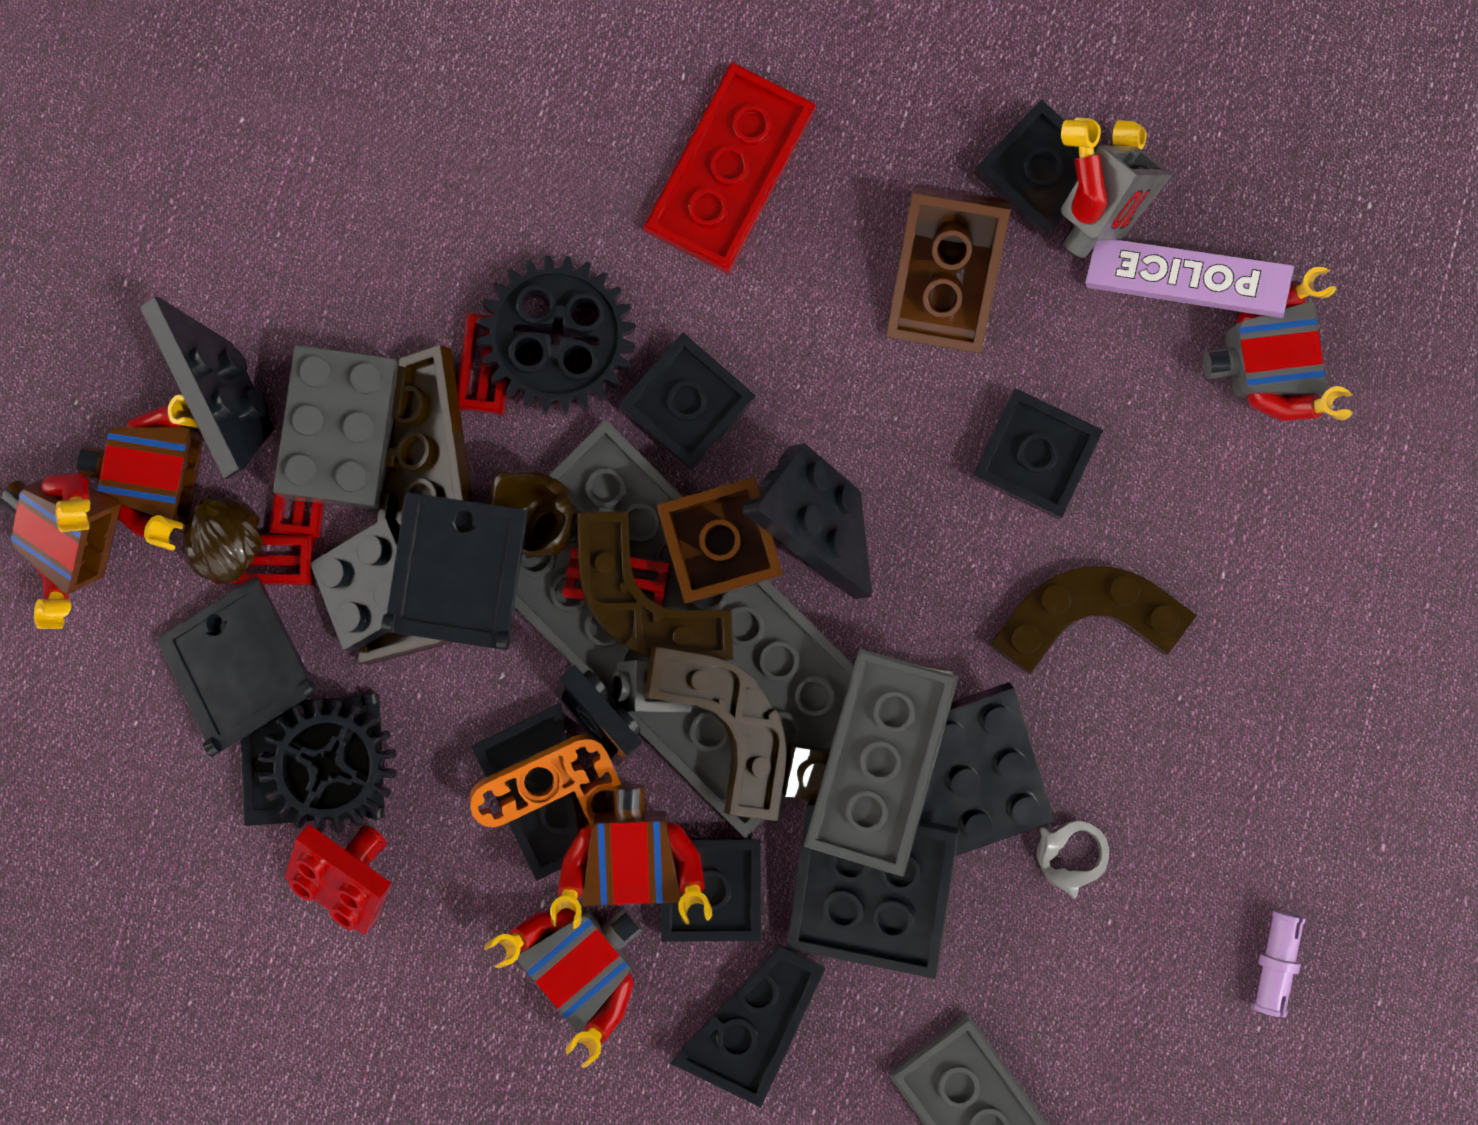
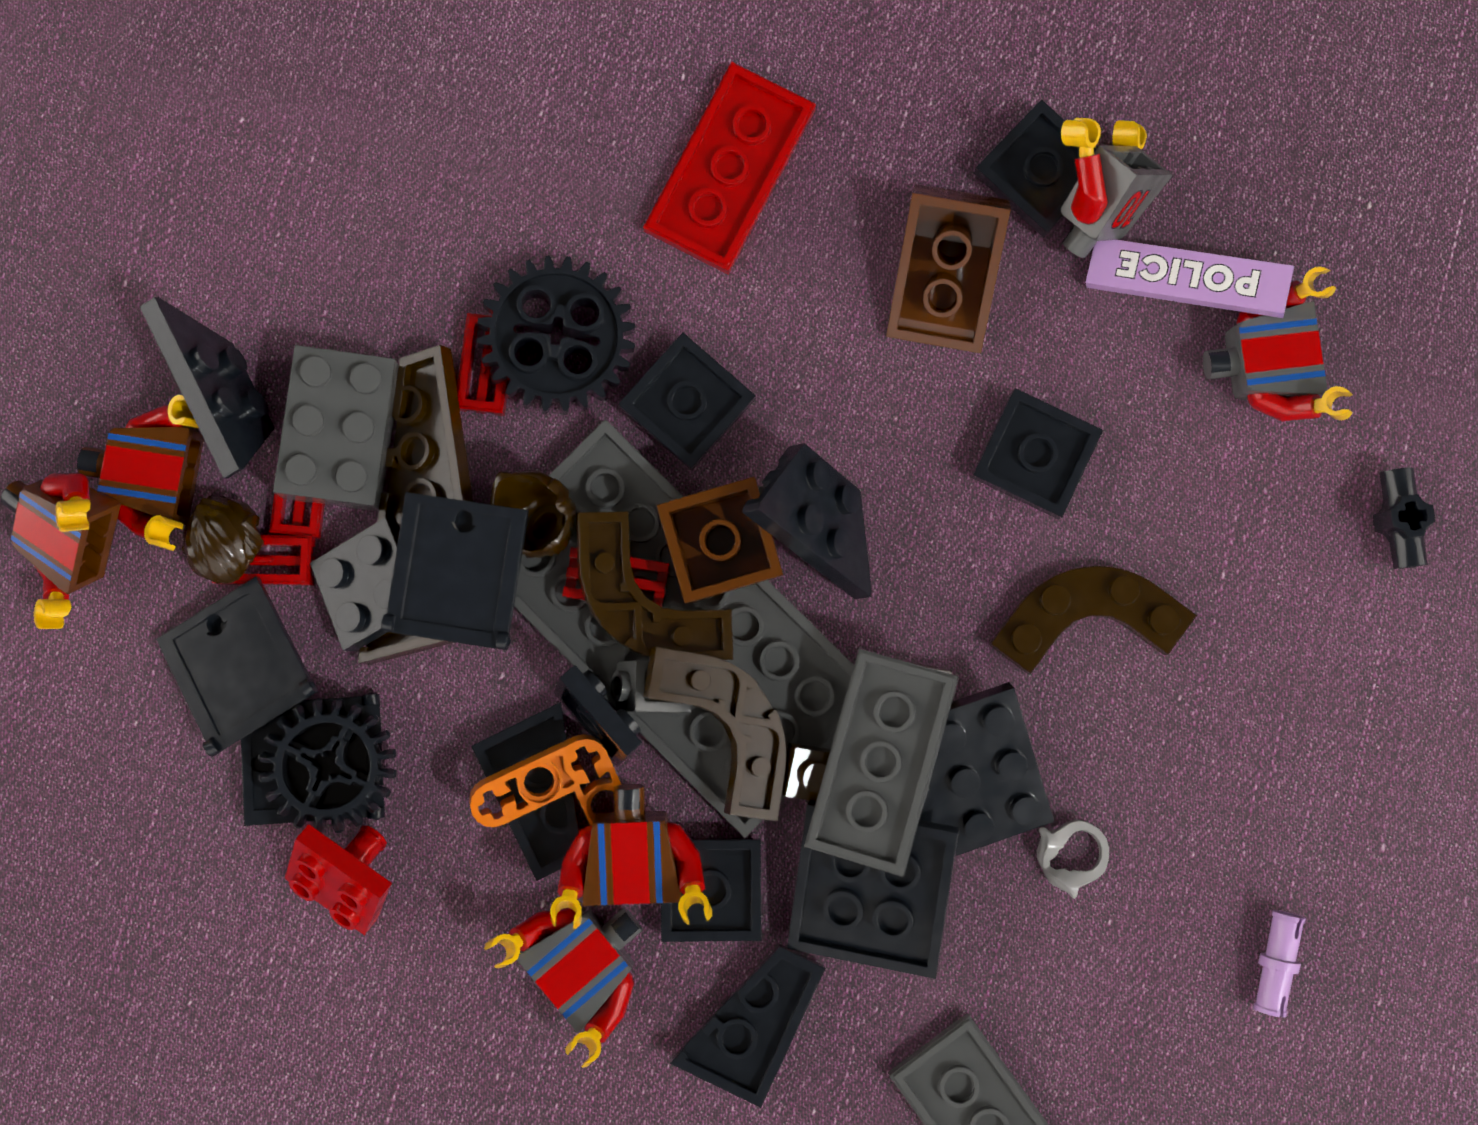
(1401, 498): none -> black axle

